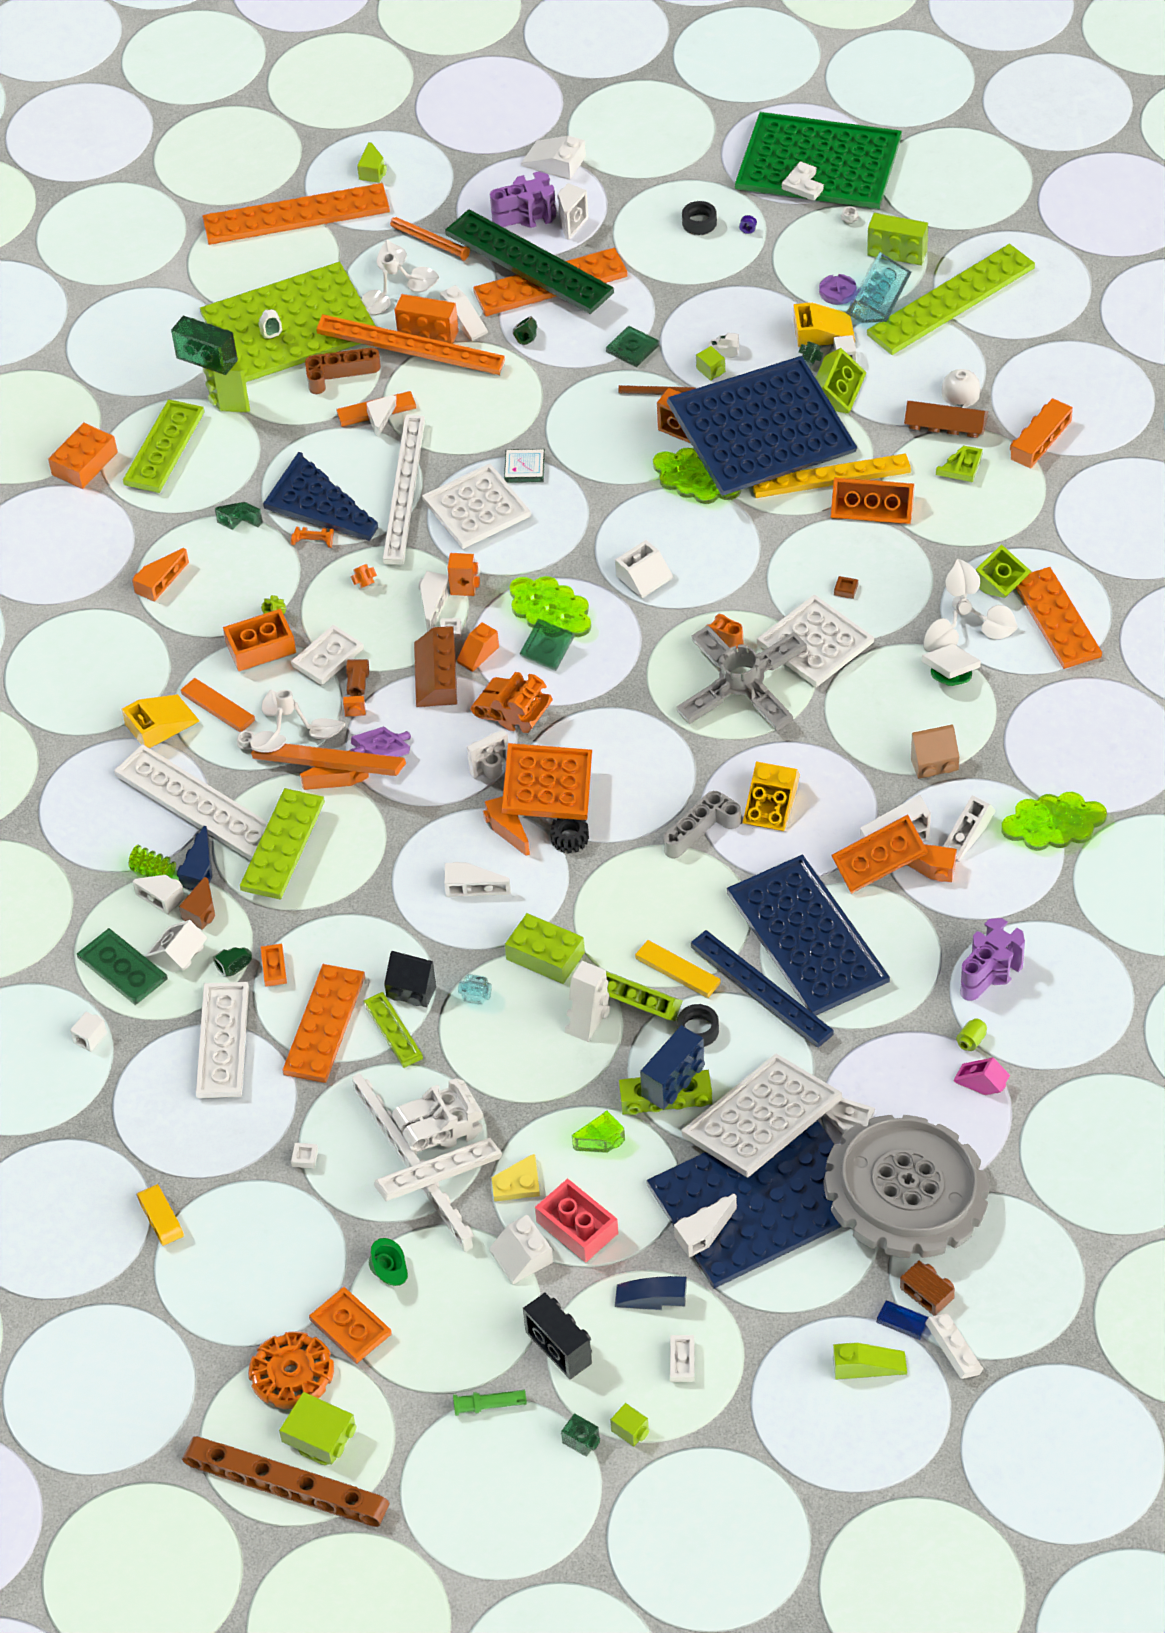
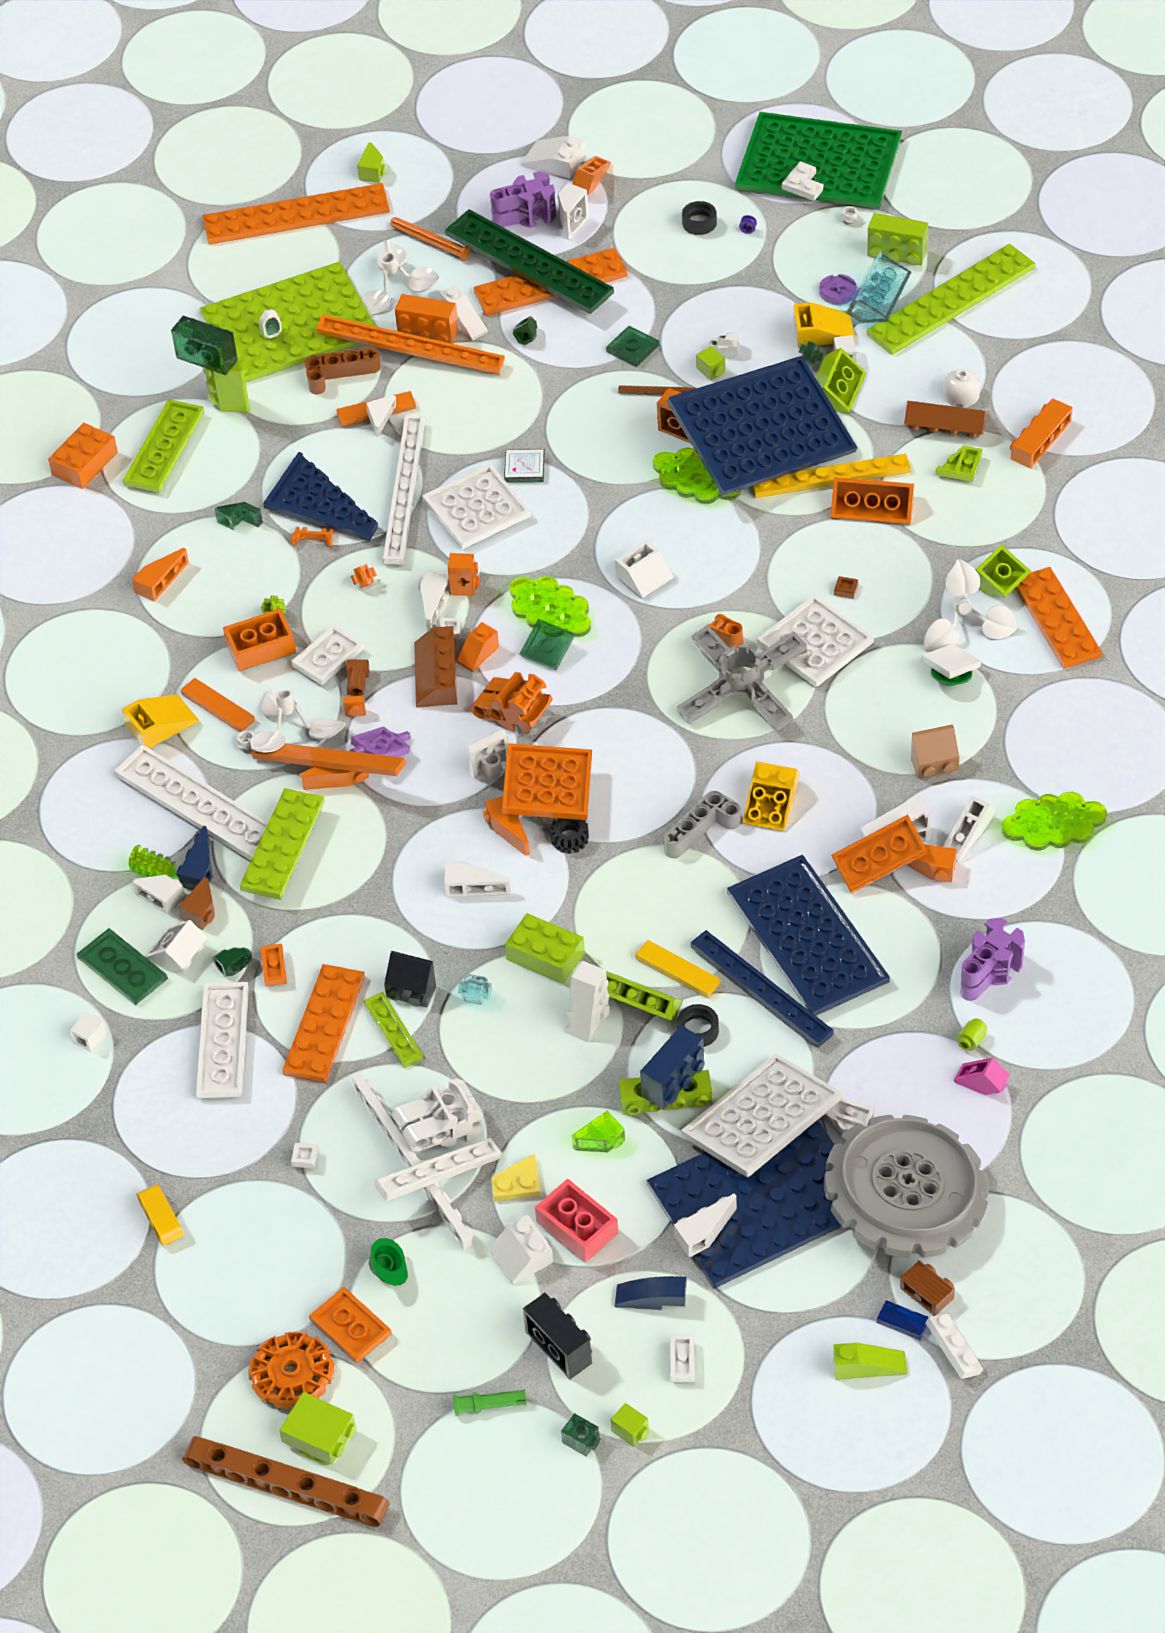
(591, 173): none -> orange slope

